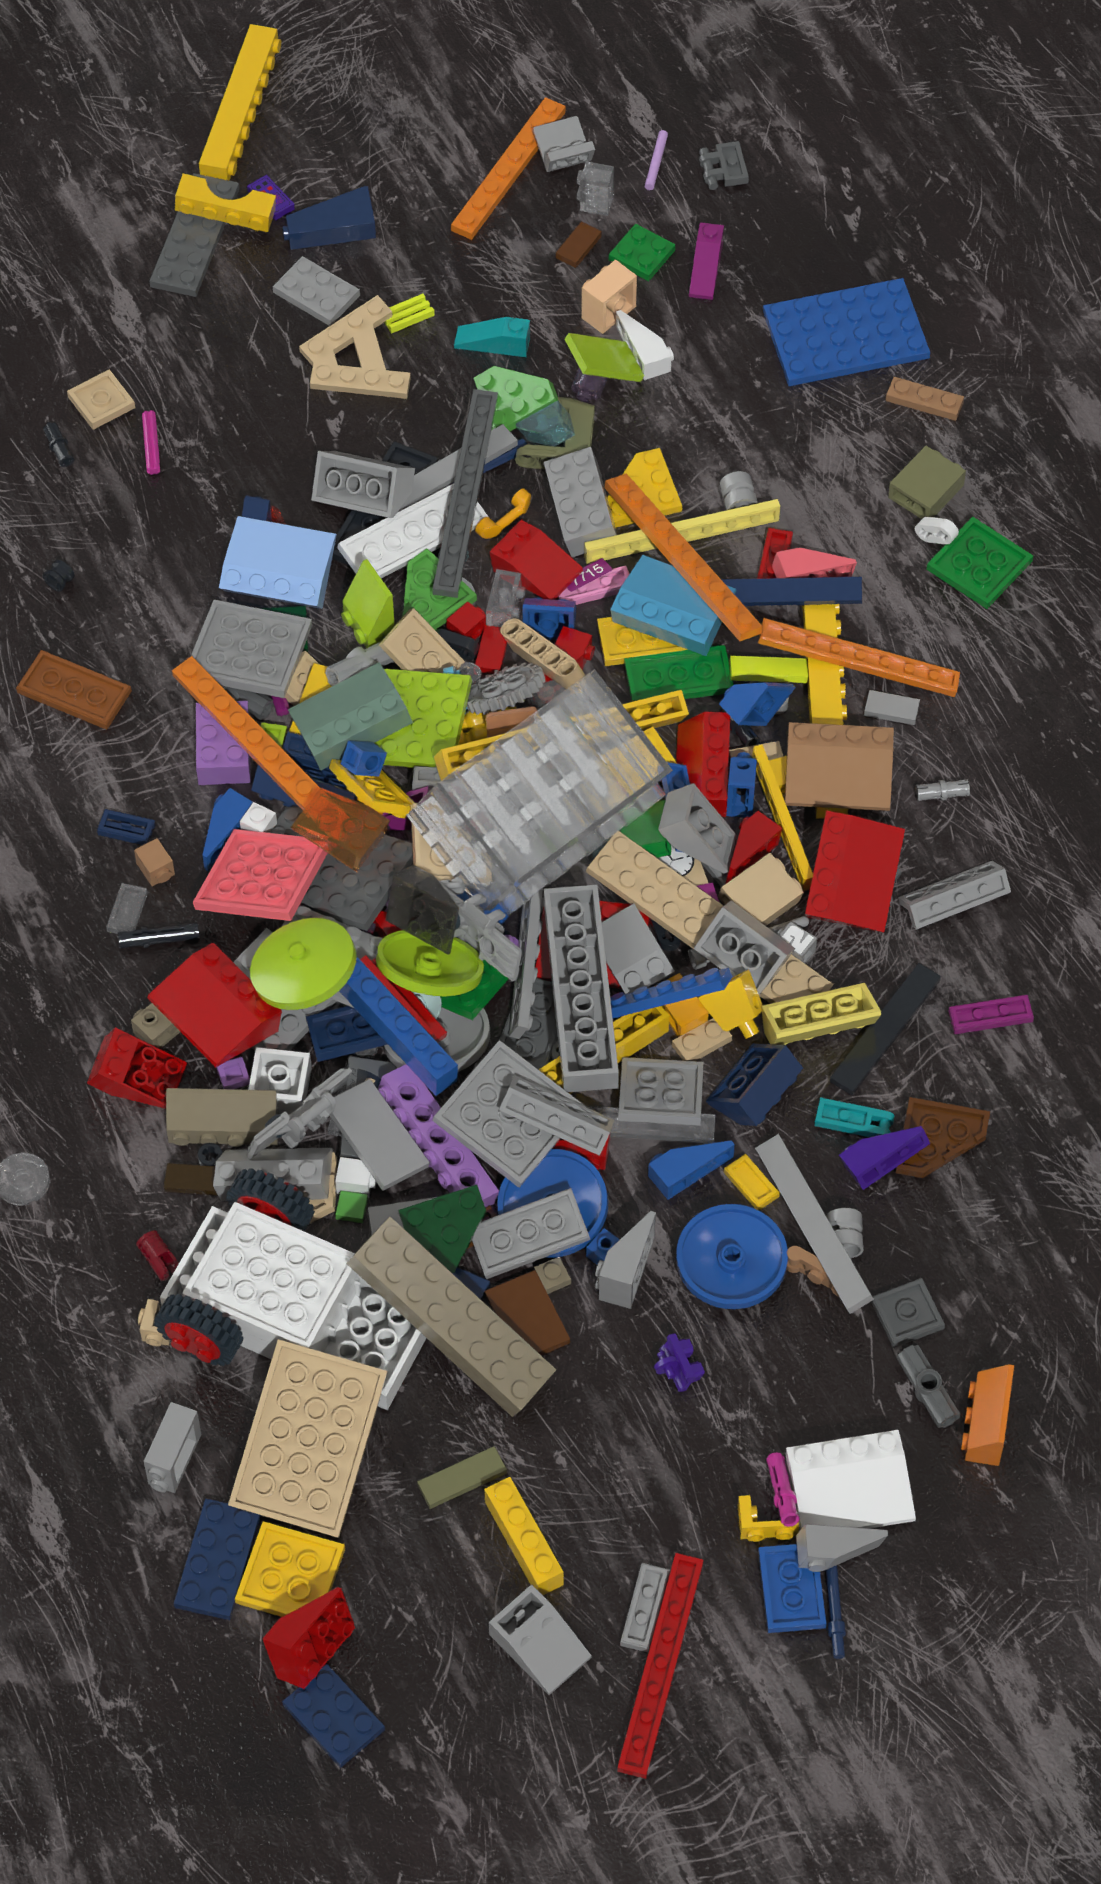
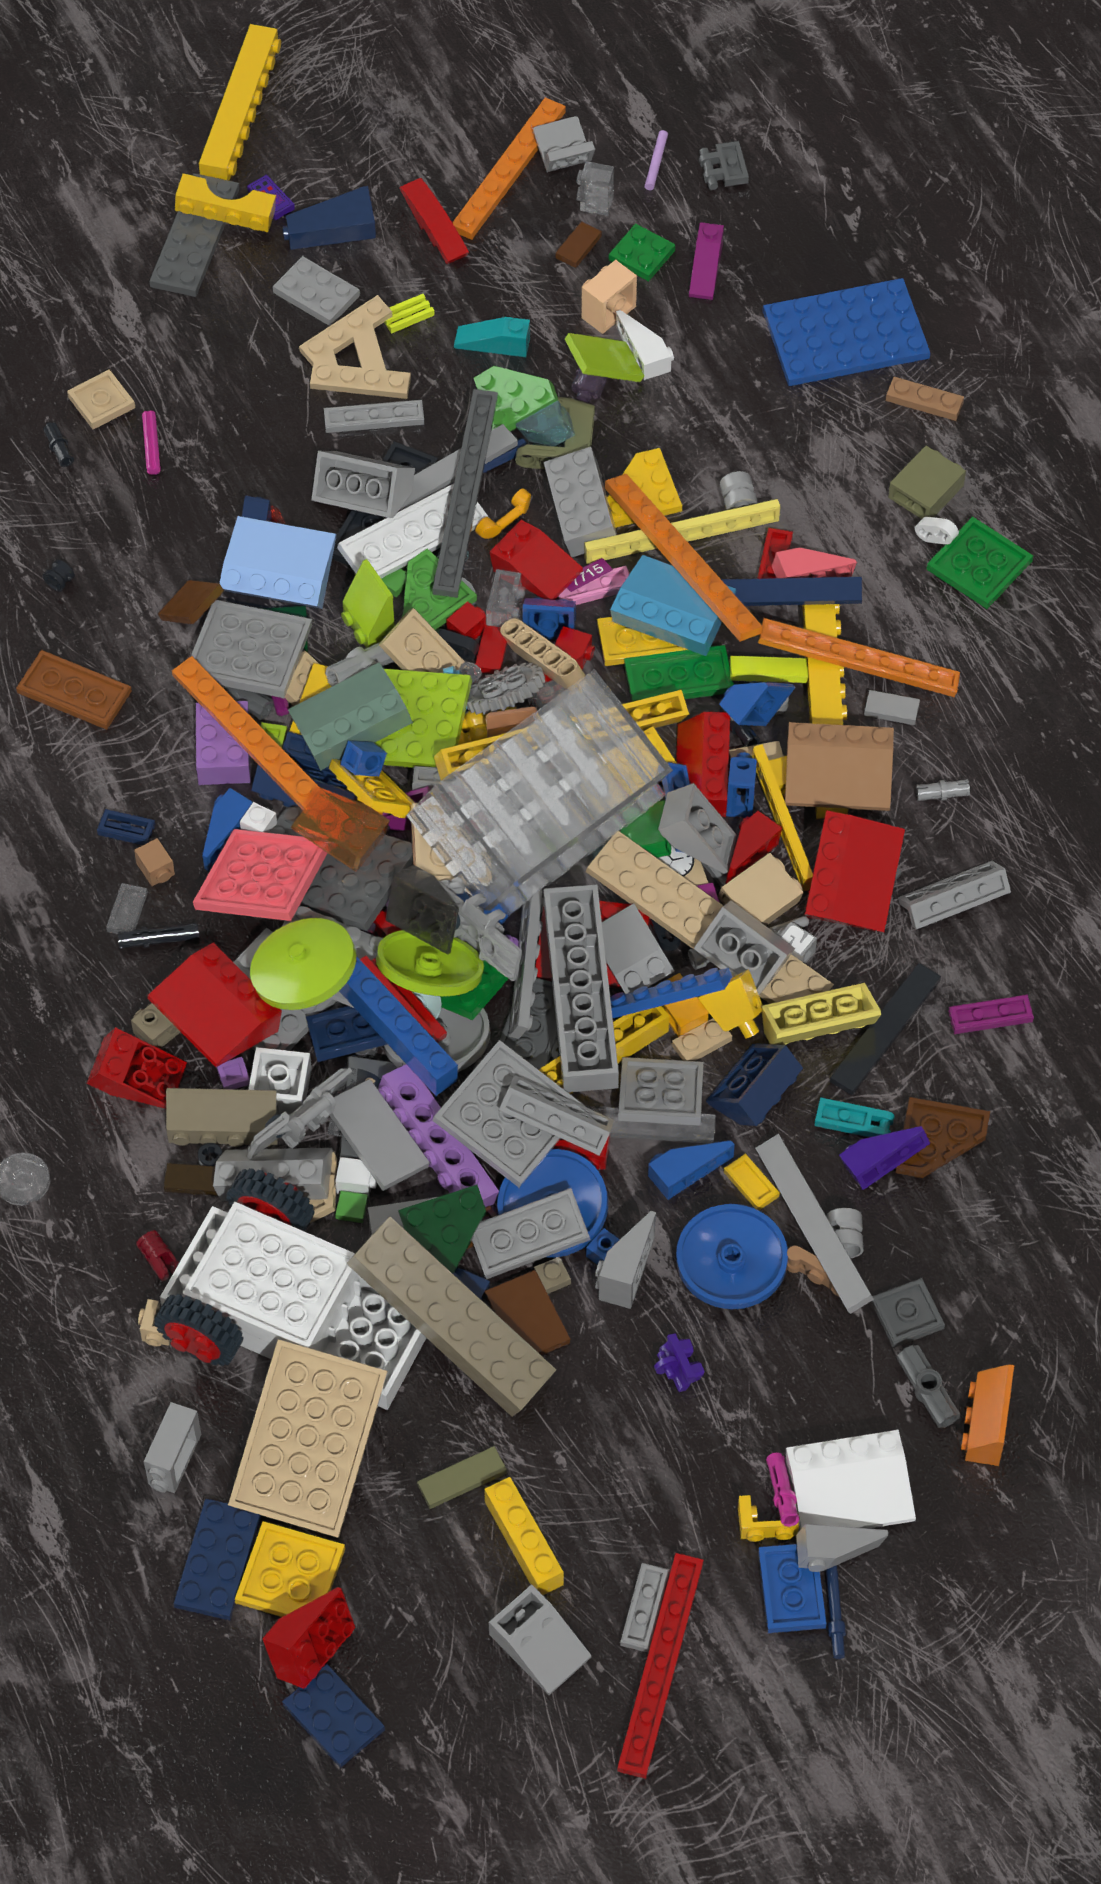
(190, 602): none -> reddish brown tile
(374, 416): none -> light grey tile
(396, 581): none -> bright green tile
(434, 220): none -> red slope

